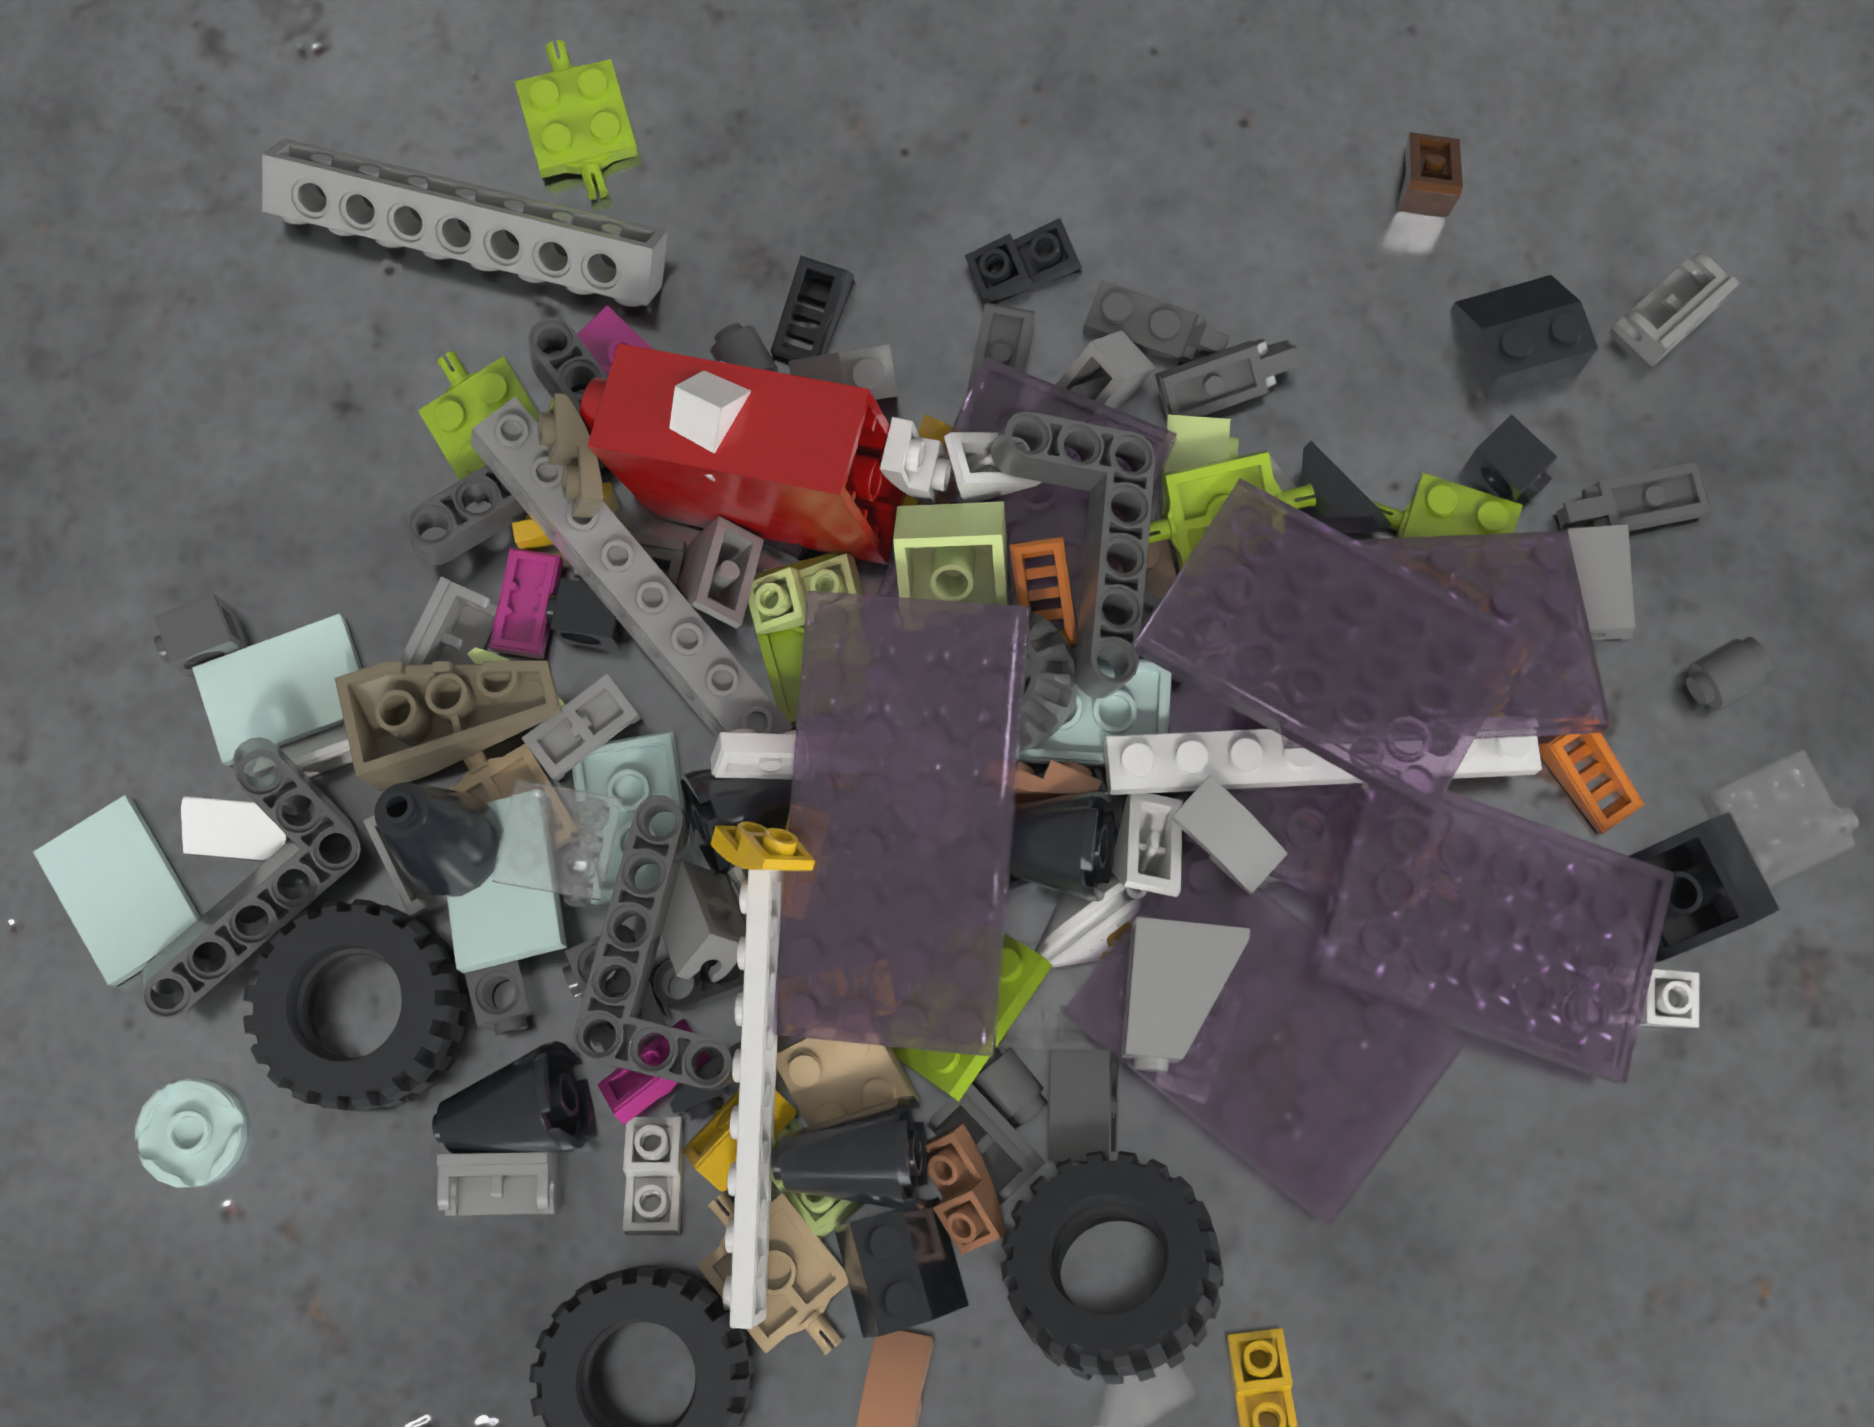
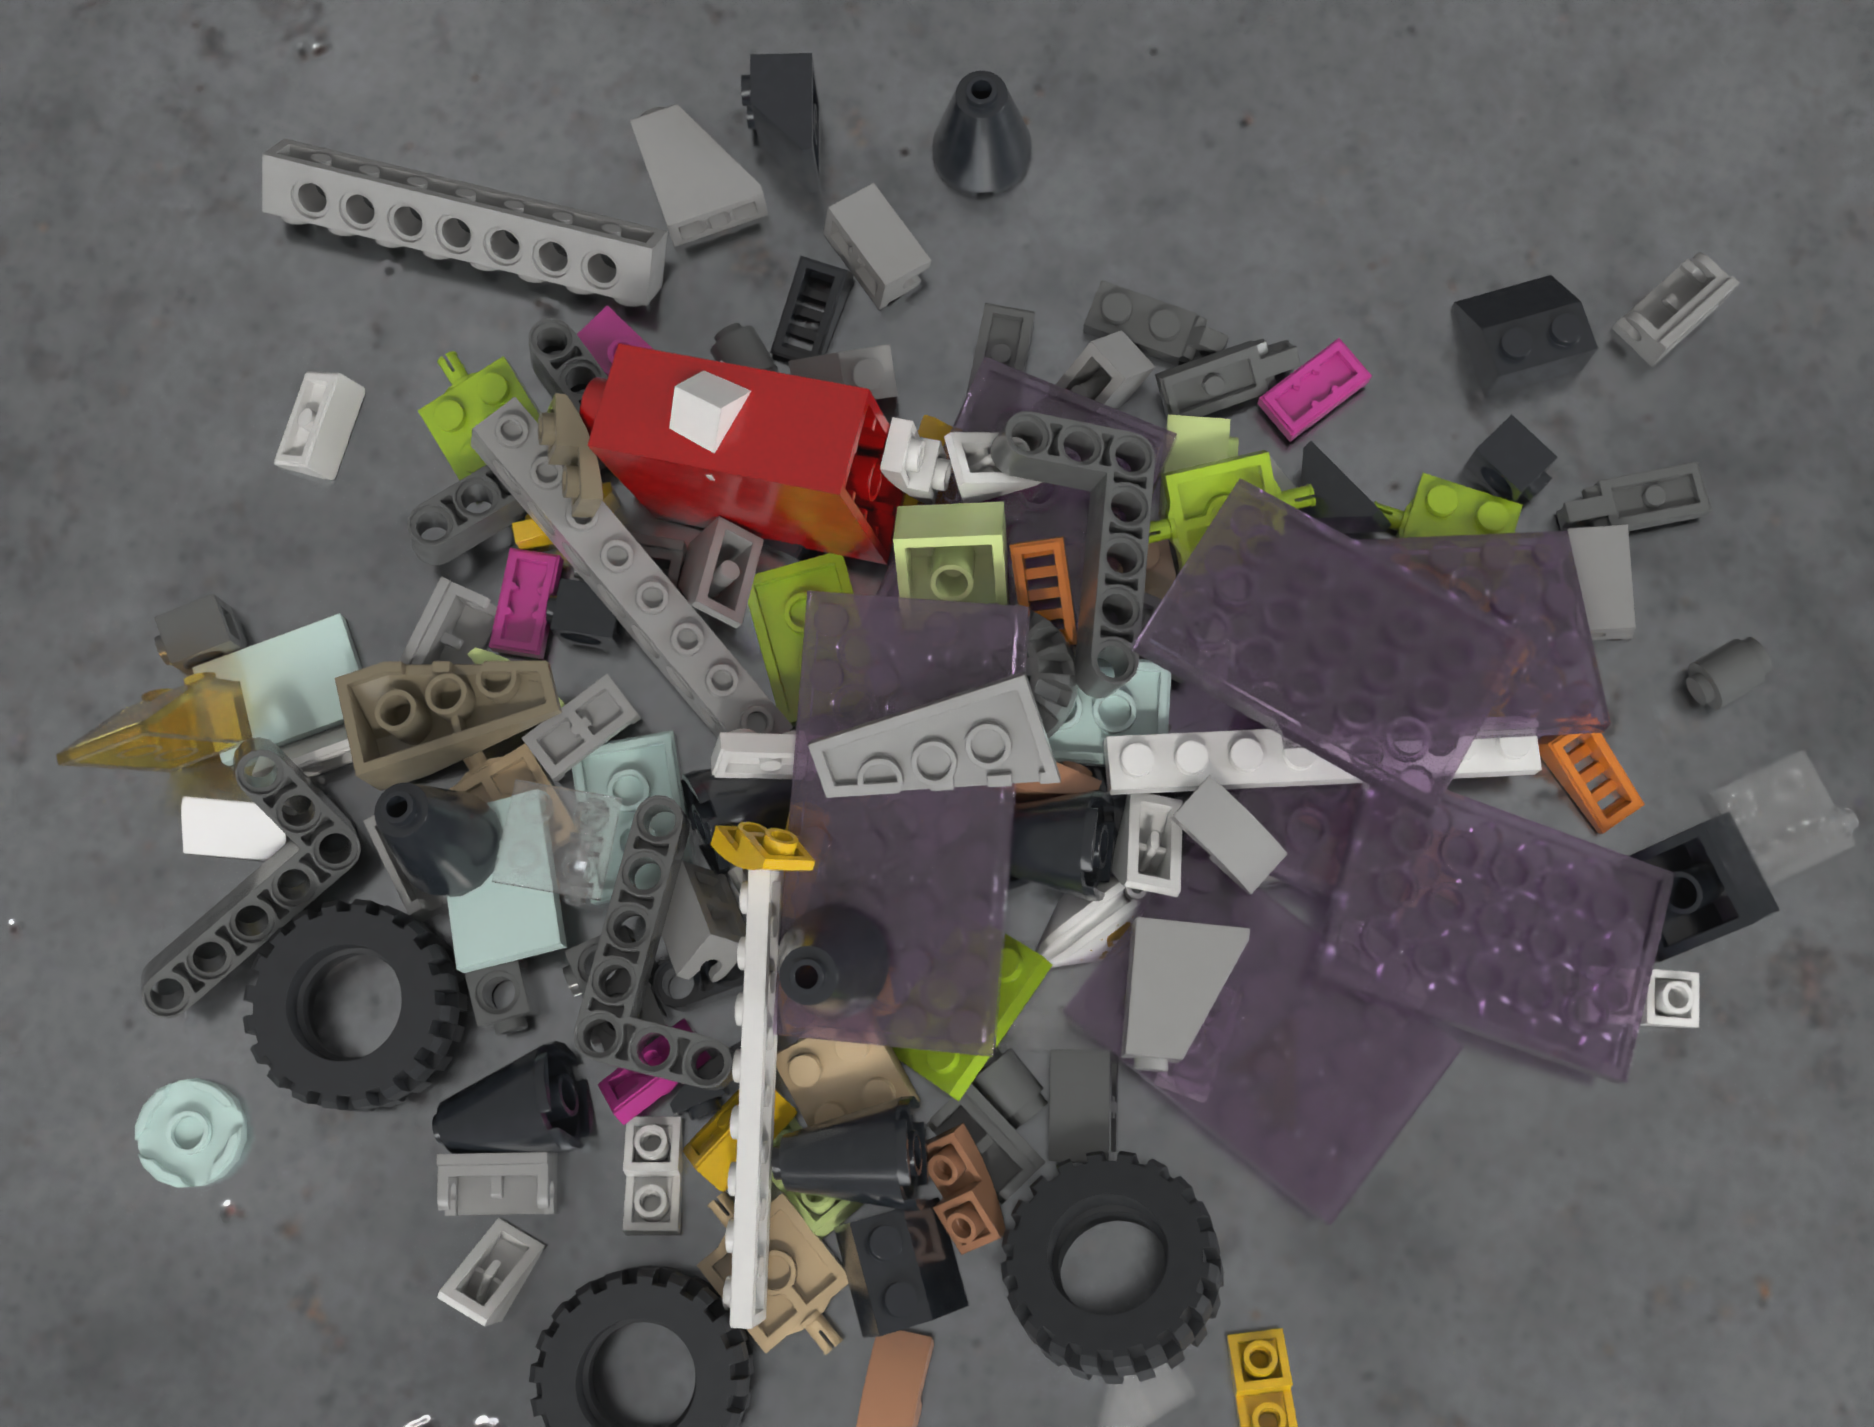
(117, 889): light aqua tile -> none
(167, 728): none -> clear yellow slope
(320, 424): none -> white slope
(492, 1274): none -> white slope
(576, 119): lime plate -> none
(694, 177): none -> light grey slope
(781, 597): yellowish green slope -> none
(786, 113): none -> black slope
(833, 962): none -> black cone
(875, 245): none -> light grey hinge
(957, 741): none -> light grey wing
(981, 137): none -> black cone
(1023, 263): black slope -> none
(1314, 389): none -> dark pink plate
(1432, 175): reddish brown slope -> none

